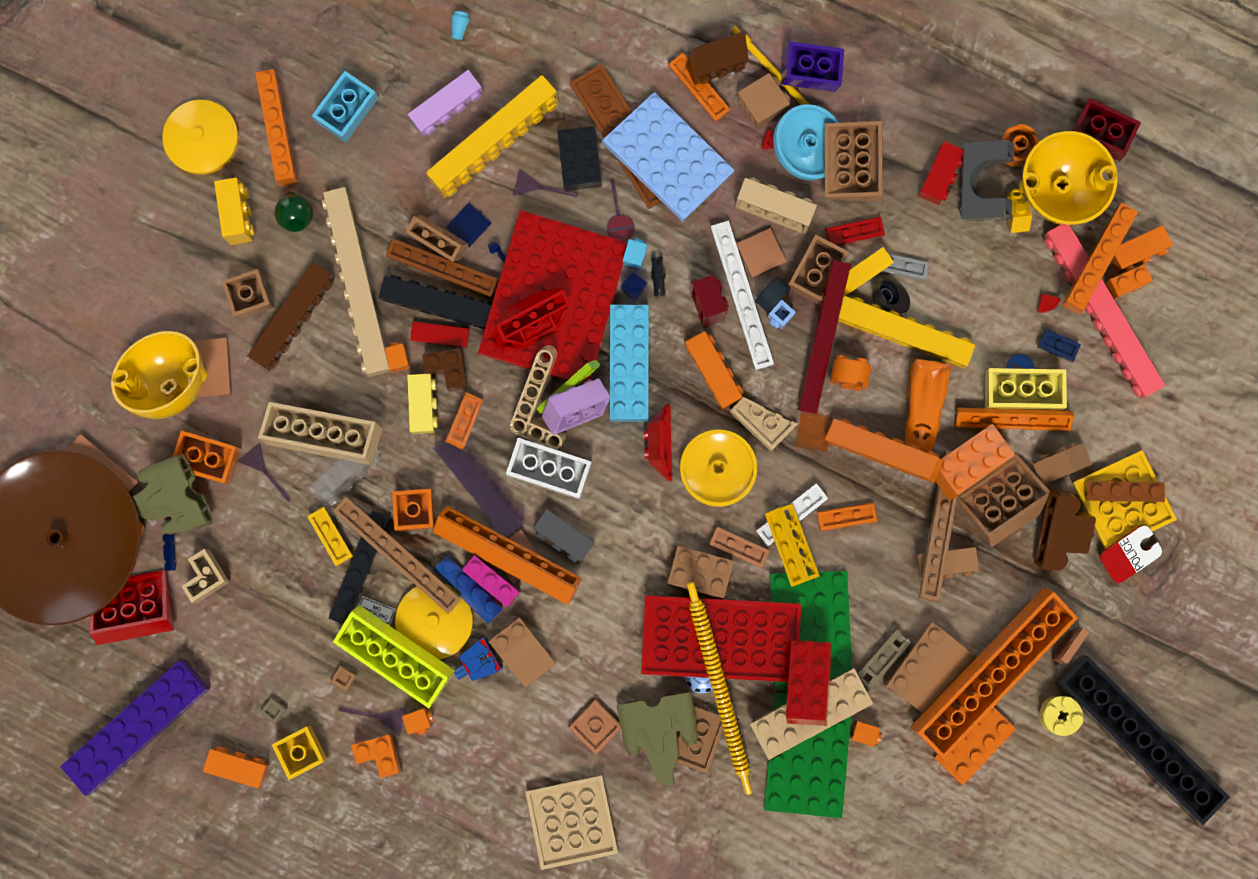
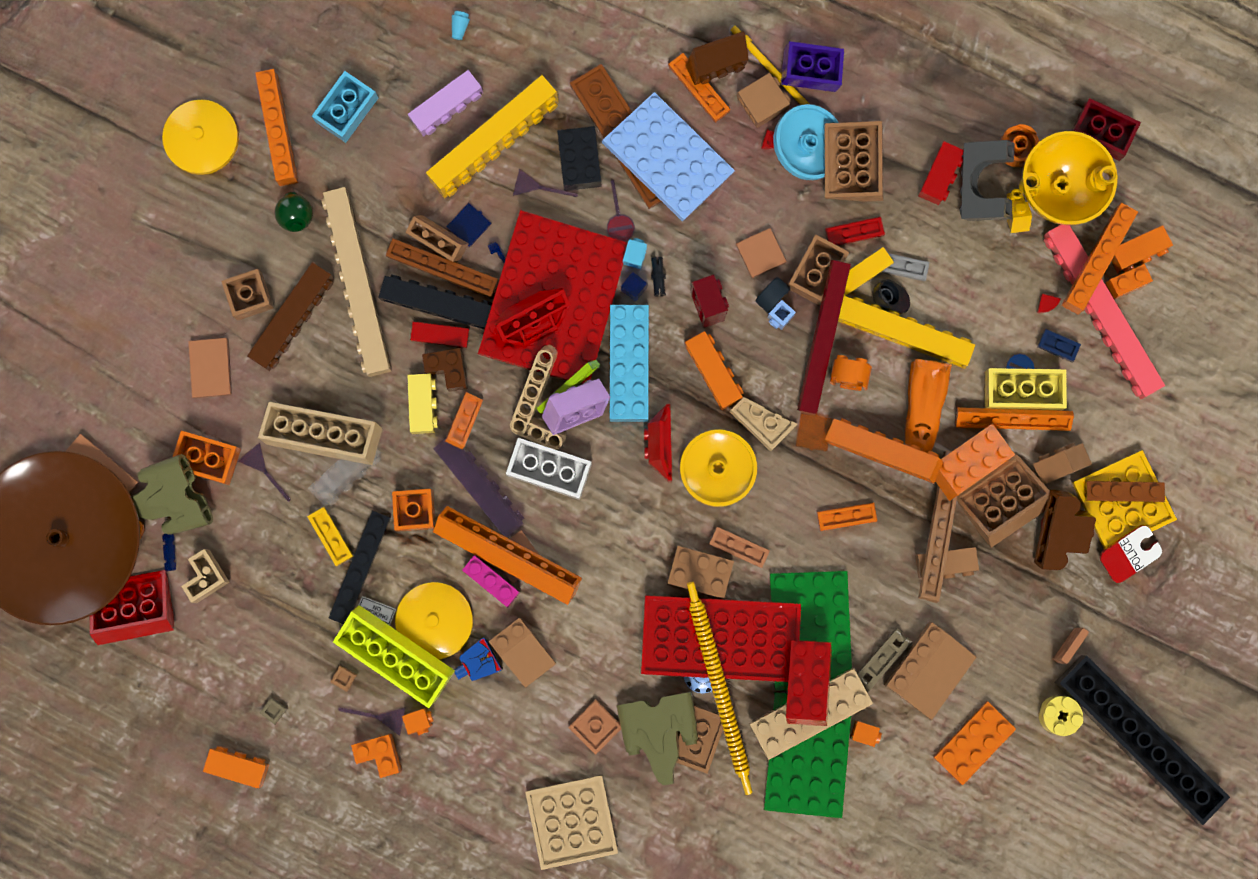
(135, 728): dark purple brick -> none
(166, 372): yellow piece -> none
(234, 211): yellow brick -> none
(299, 752): yellow brick -> none
(397, 357): orange brick -> none
(397, 555): medium nougat plate -> none
(467, 589): blue plate -> none
(563, 536): dark grey brick -> none
(742, 295): white plate -> none
(775, 205): tan brick -> none
(789, 546): yellow fence -> none
(803, 506): white plate -> none
(994, 672): orange brick -> none

